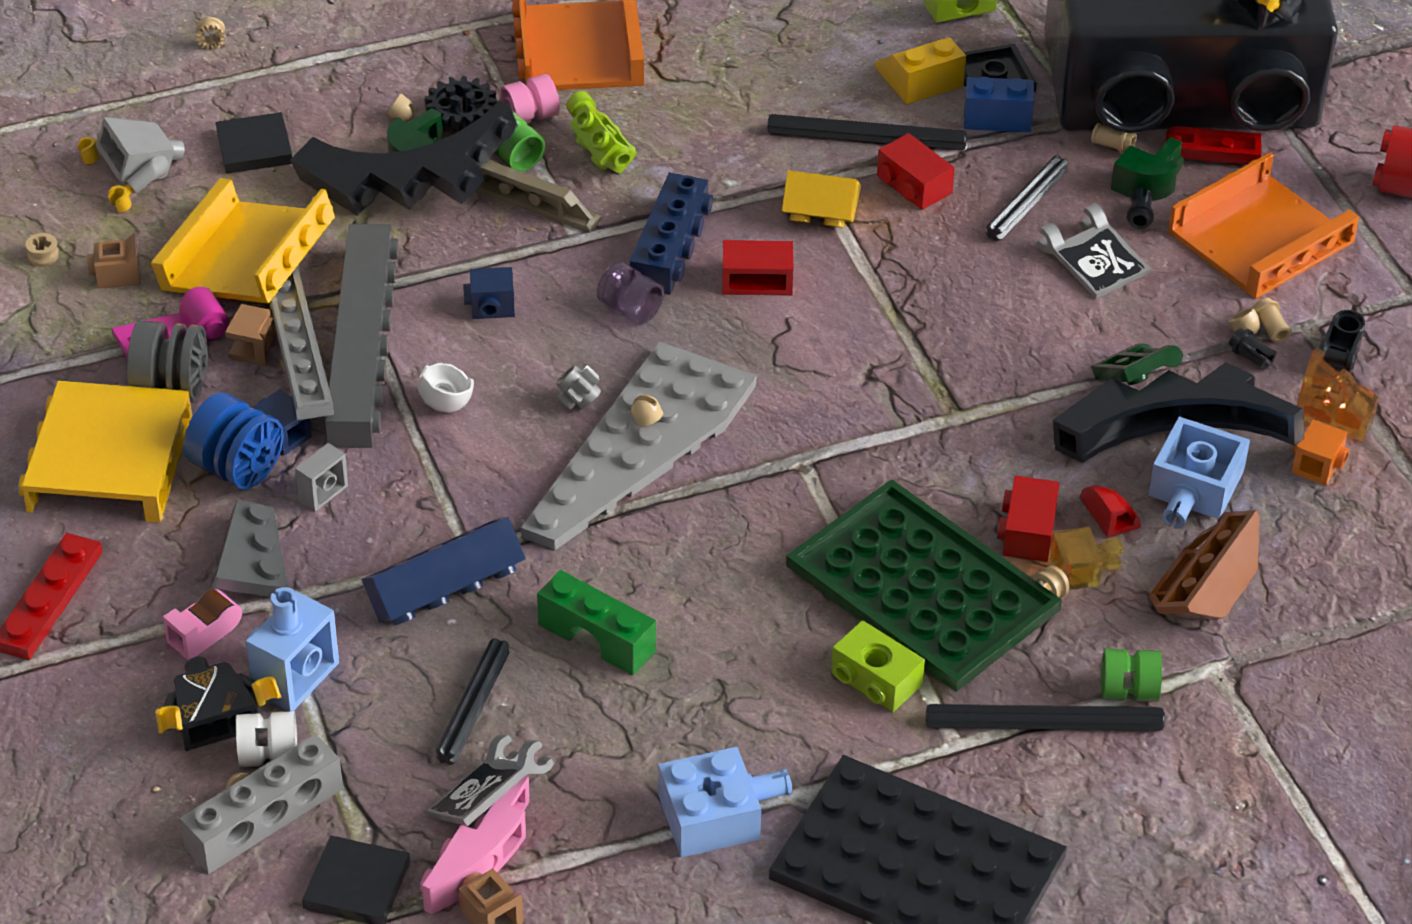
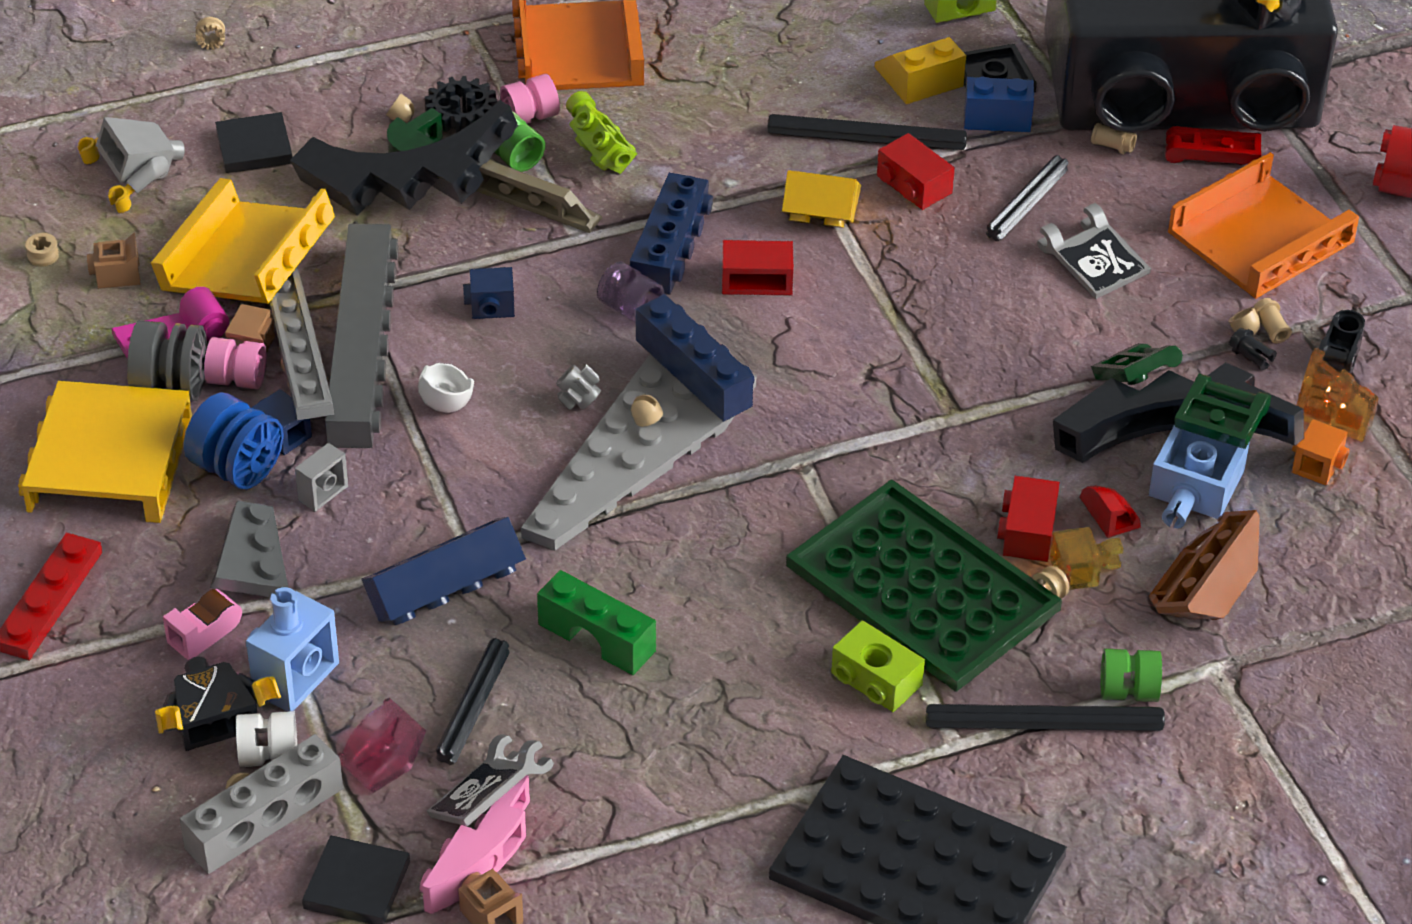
(235, 363): none -> bright pink wheel
(382, 746): none -> clear pink slope
(694, 357): none -> dark blue brick
(715, 800): light blue brick -> none
(1140, 213): black pin -> none
(1148, 171): dark green brick -> none
(1219, 418): none -> dark green plate

